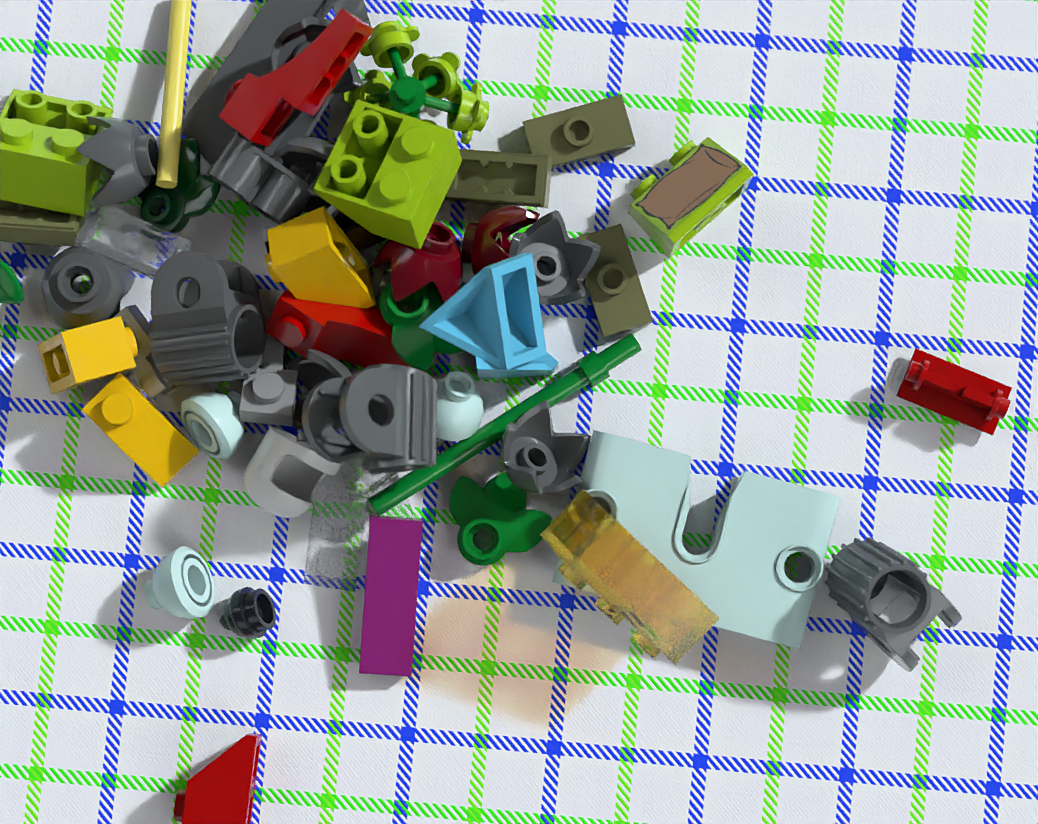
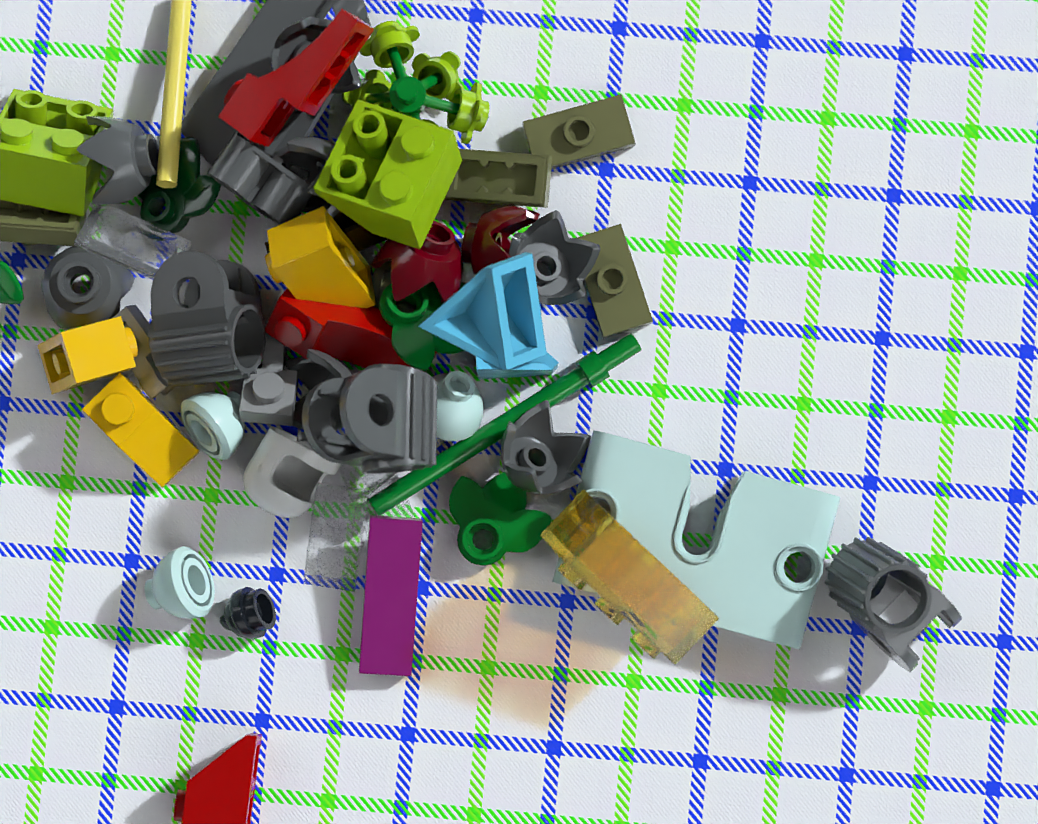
(689, 194): slope -> none
(954, 392): red hinge -> none

